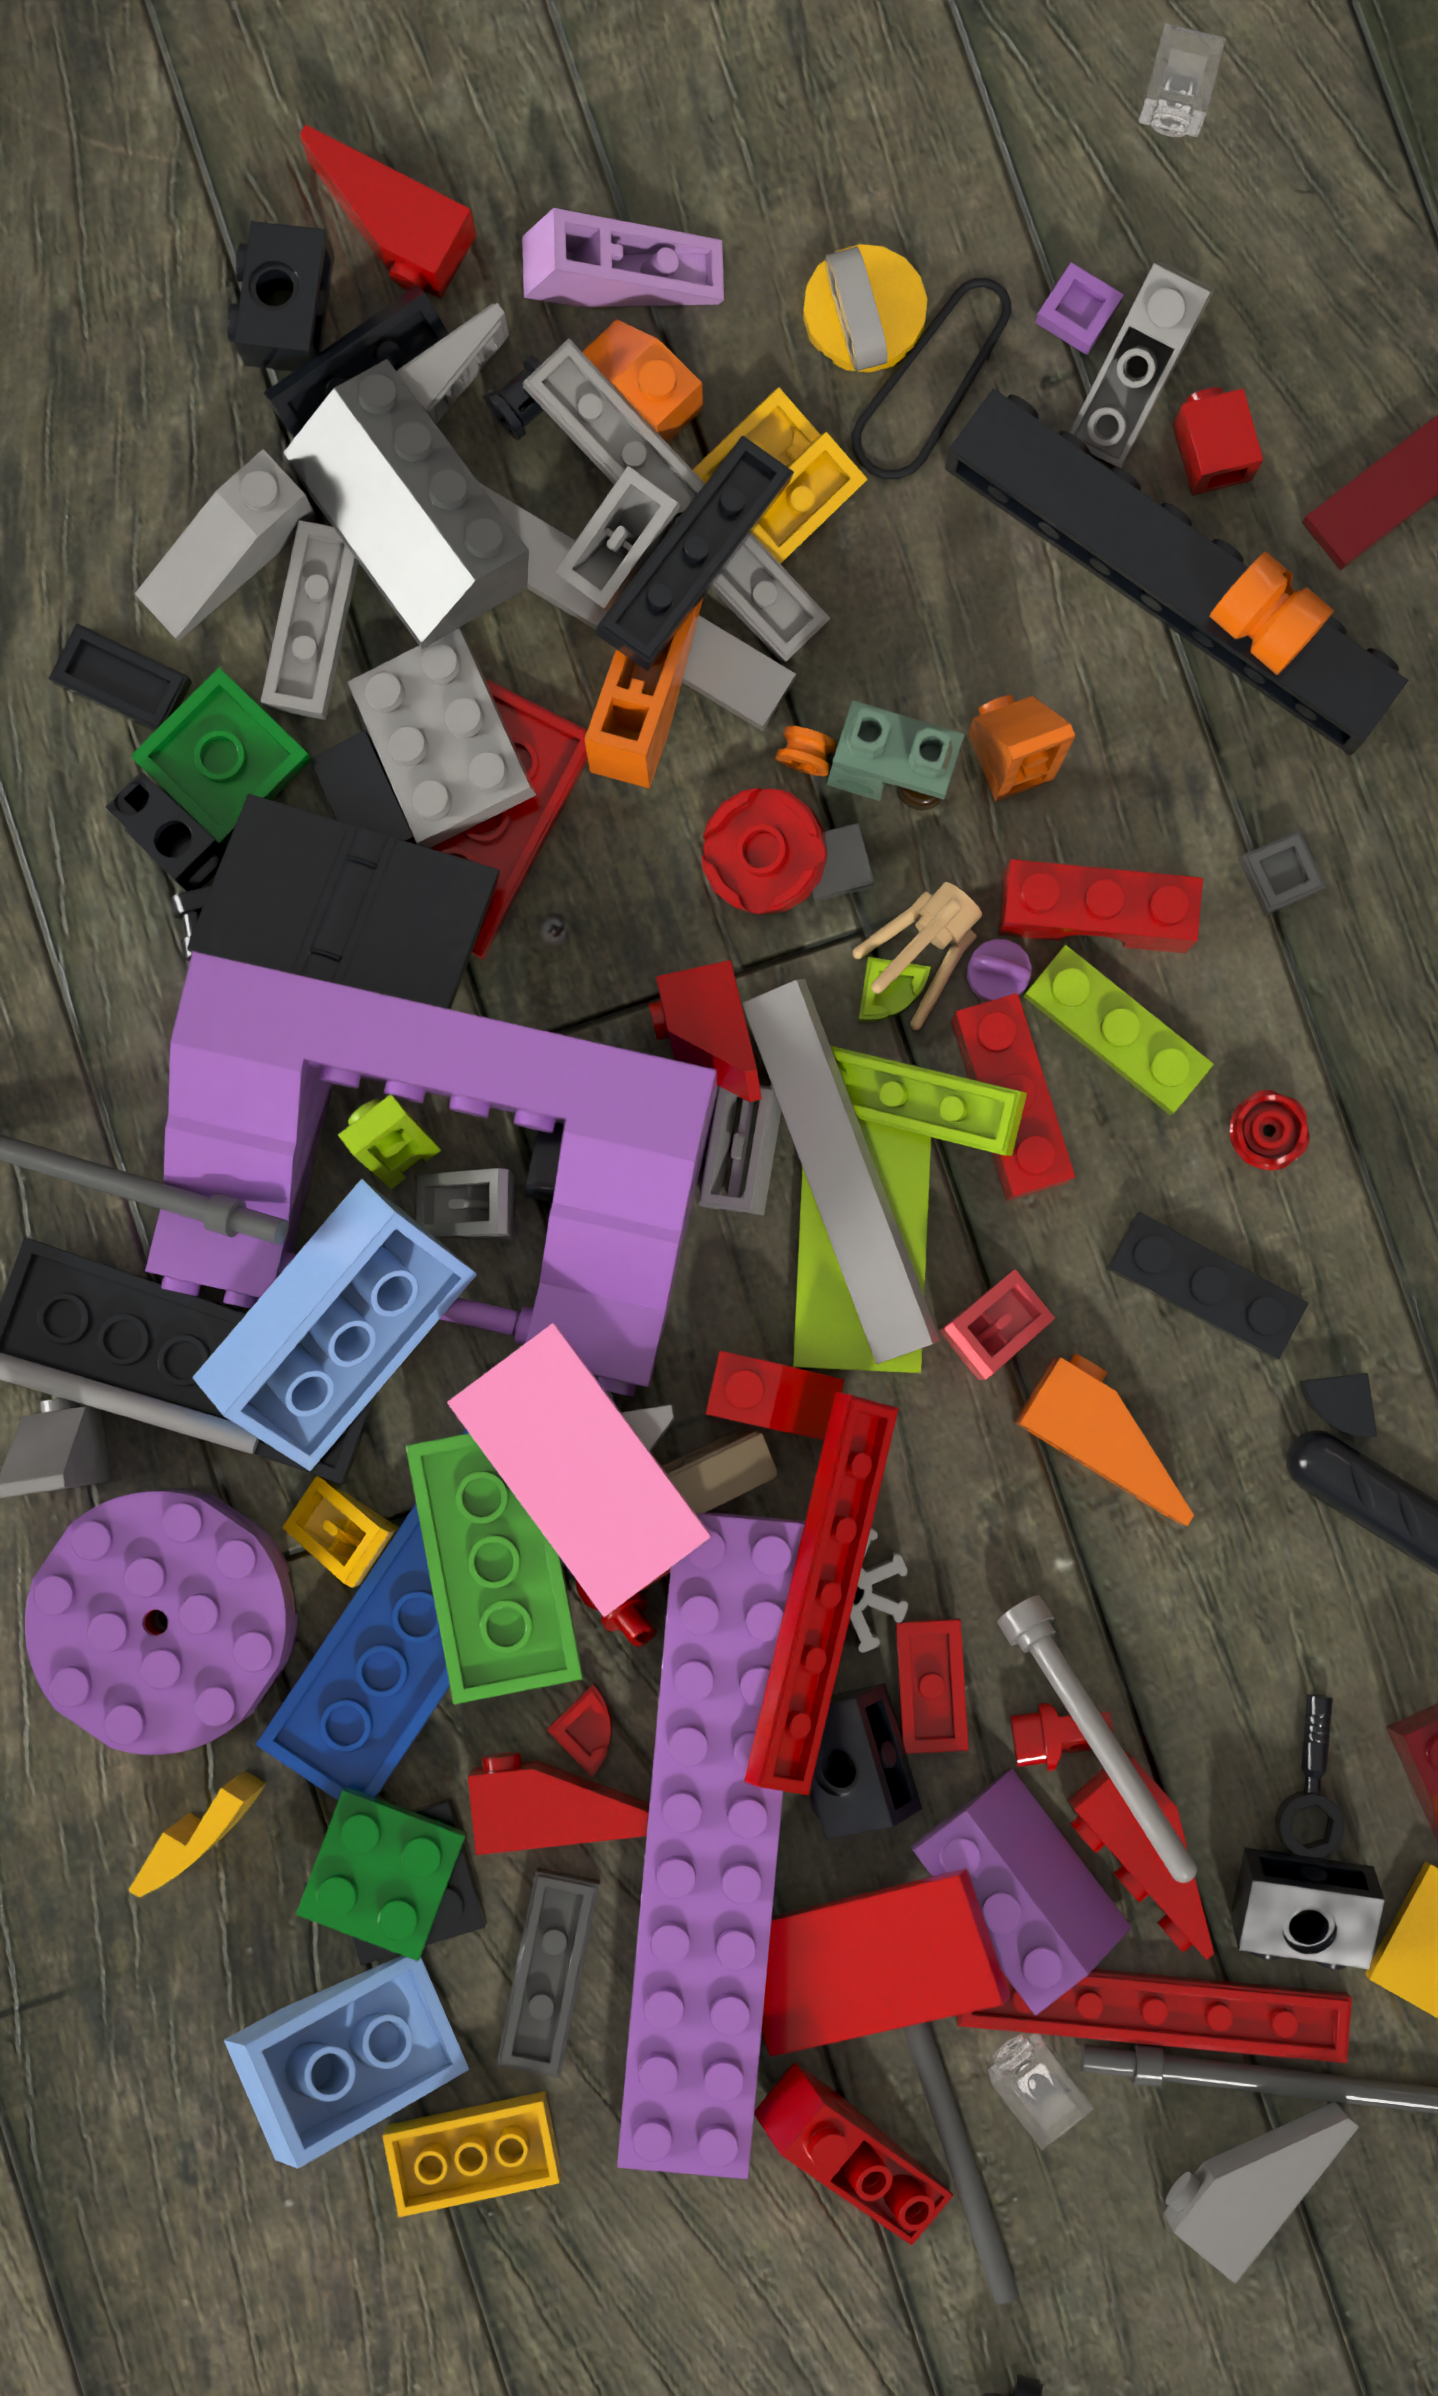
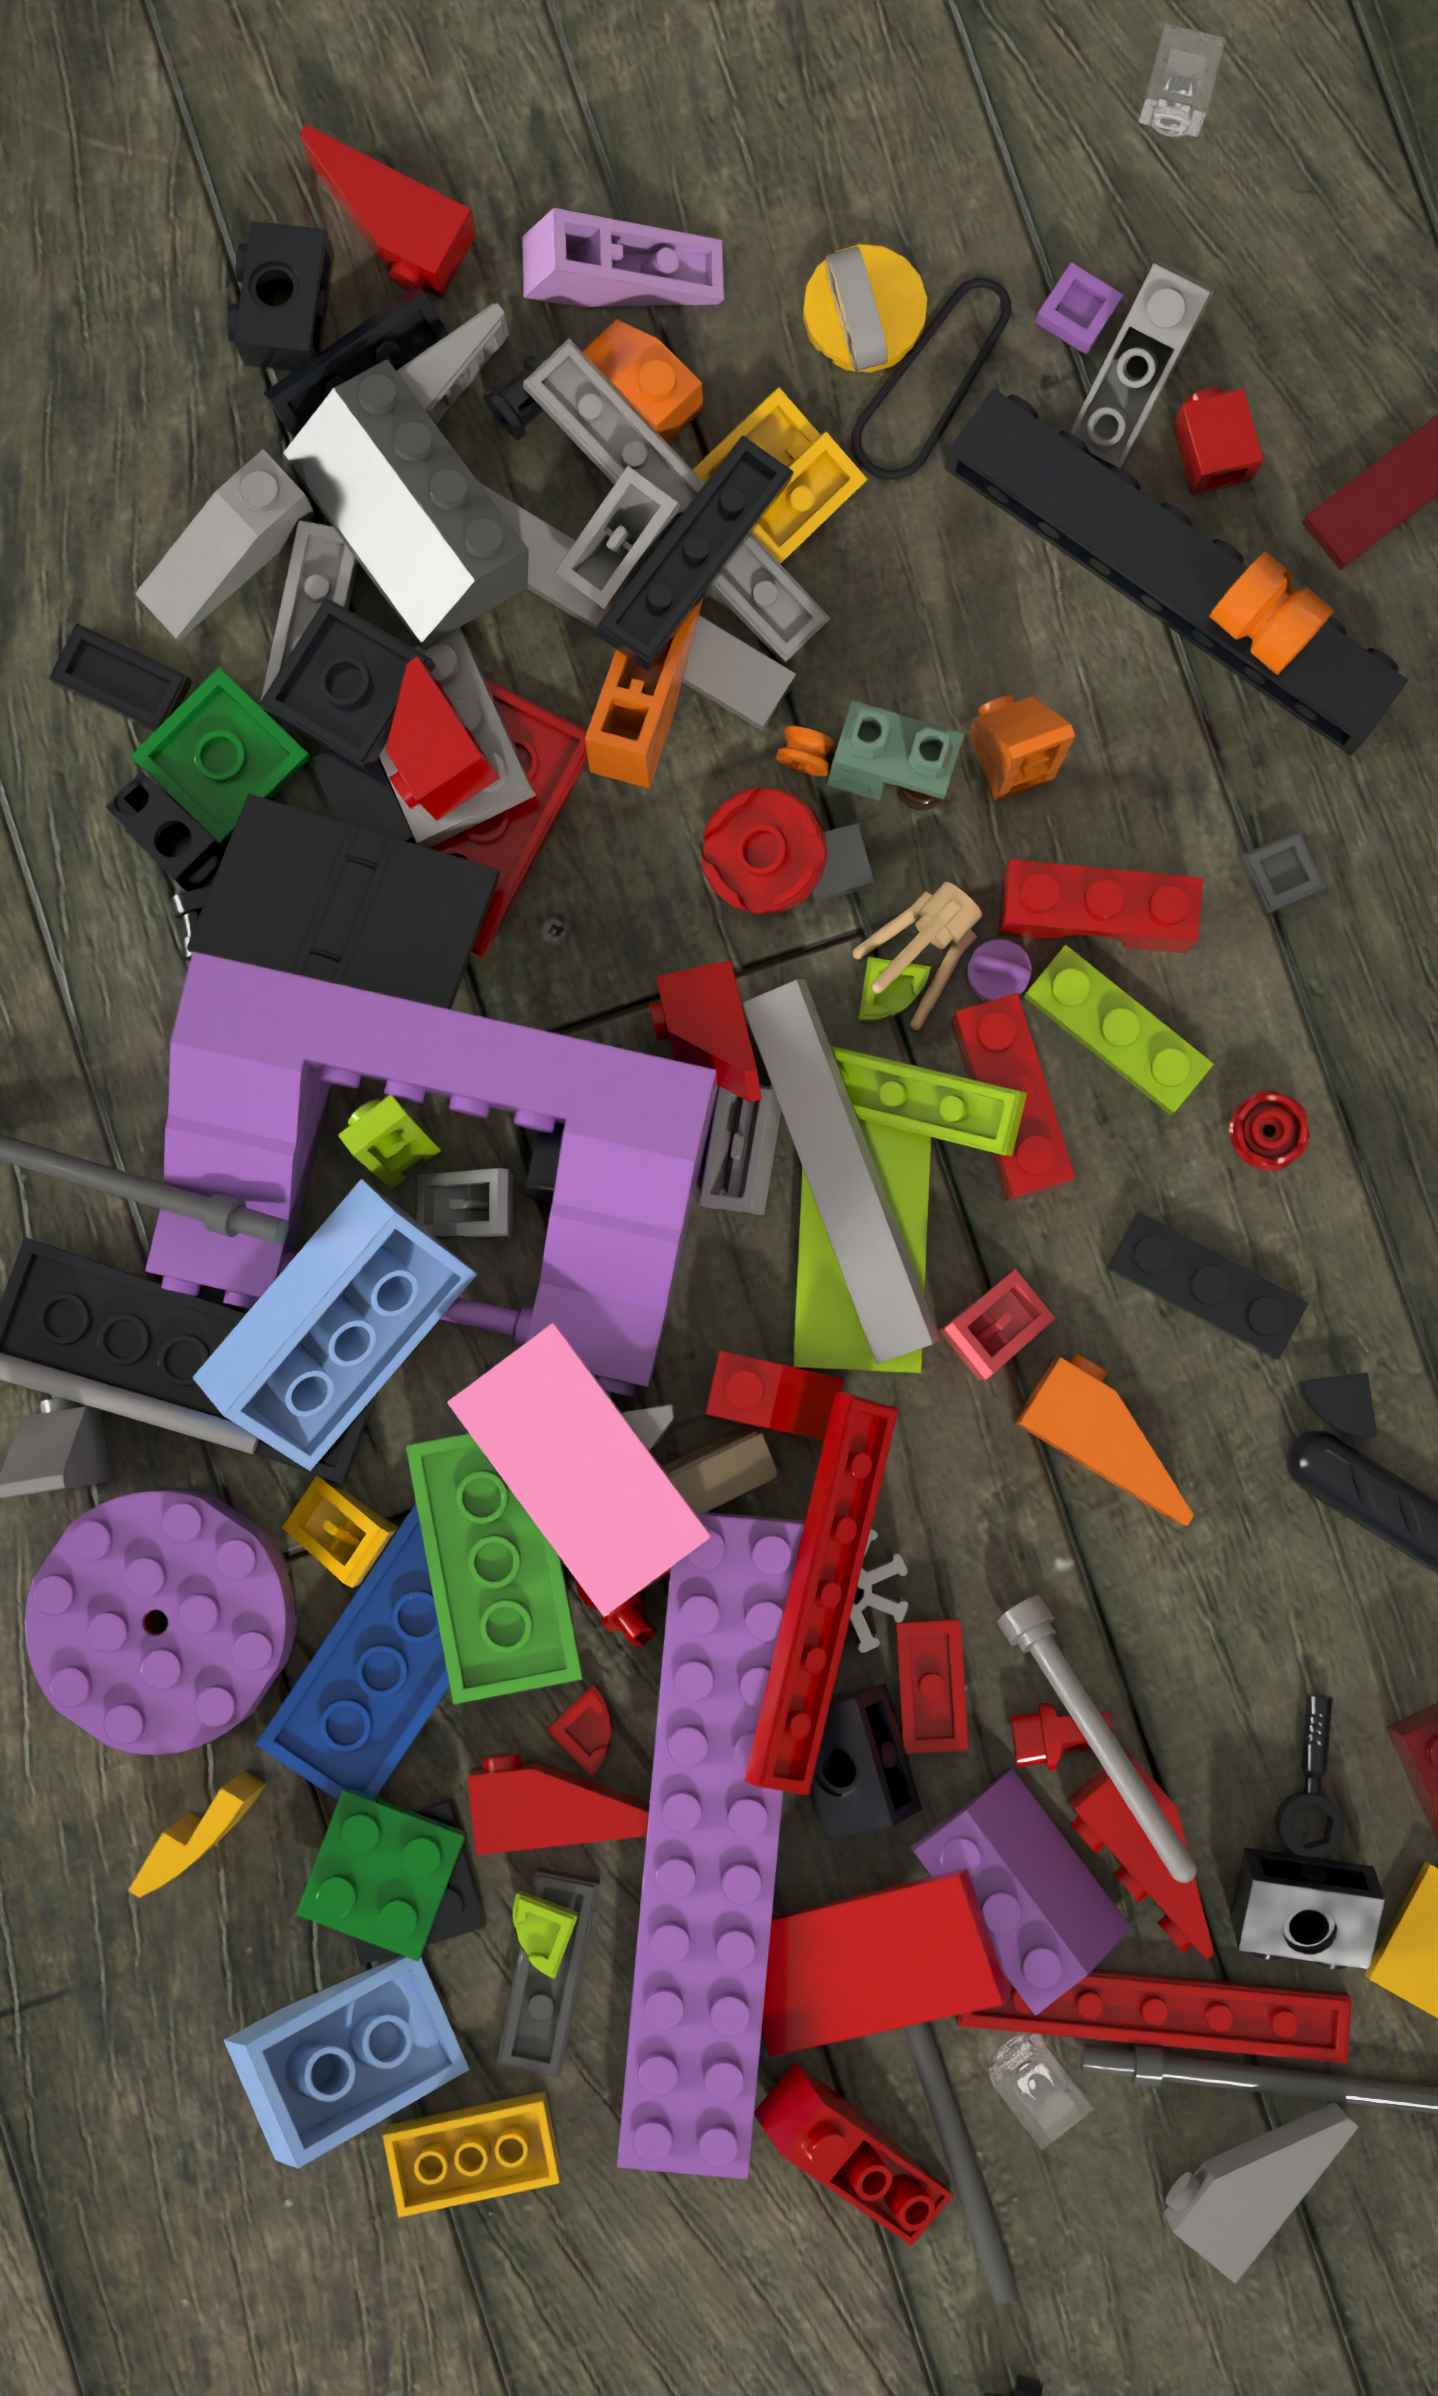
(342, 684): none -> black tile
(433, 747): none -> red slope
(542, 1930): none -> lime tile

